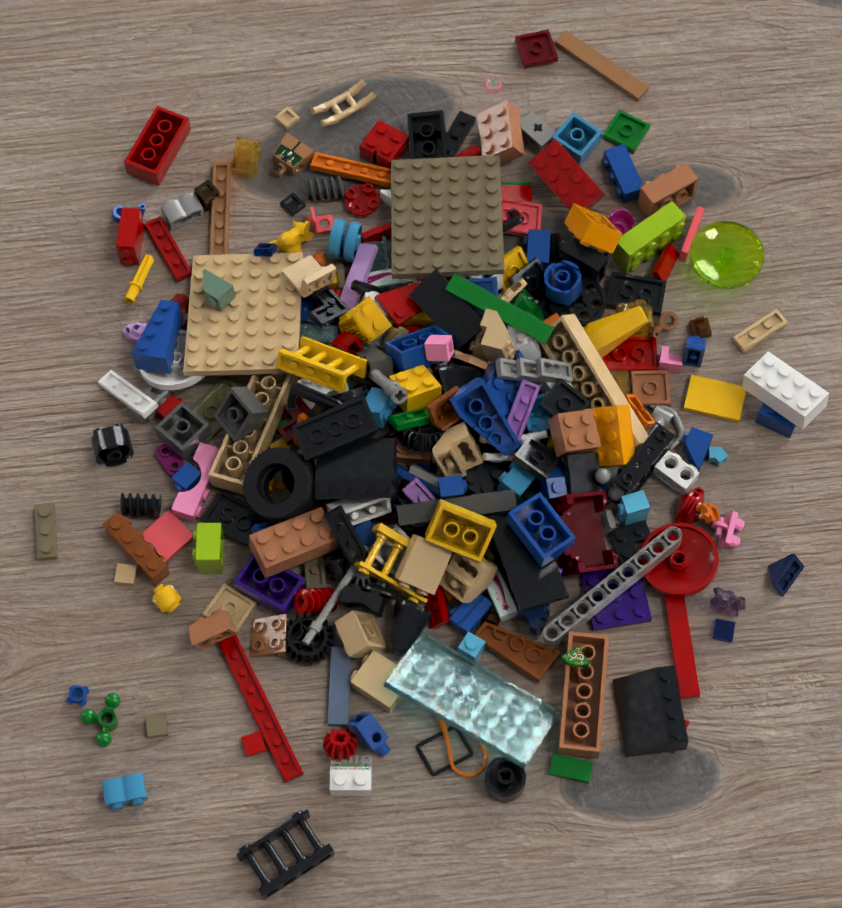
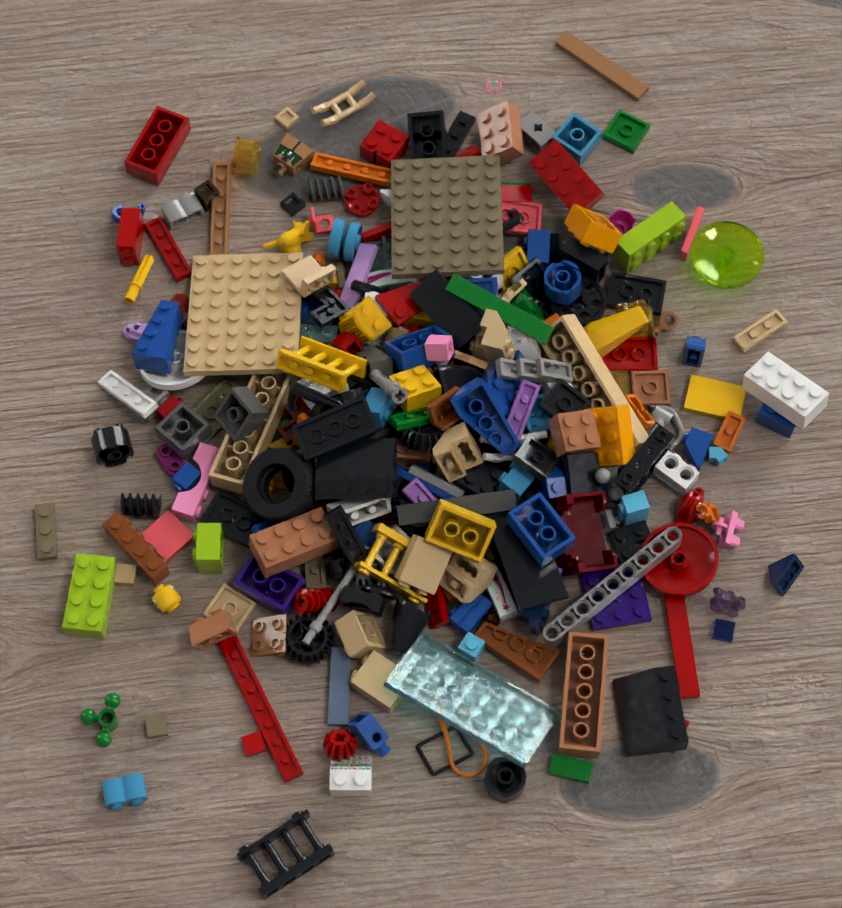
(74, 690): blue plate -> none
(90, 596): none -> lime brick
(217, 291): sand green slope -> none
(265, 249): clear blue tile -> none
(451, 486): blue brick -> none
(536, 48): dark red plate -> none
(575, 658): green tile -> none
(622, 173): blue brick -> none
(666, 262): red tile -> none
(669, 362): bright pink panel -> none
(675, 186): nougat brick -> none
(700, 327): reddish brown tile -> none
(729, 431): none -> orange plate

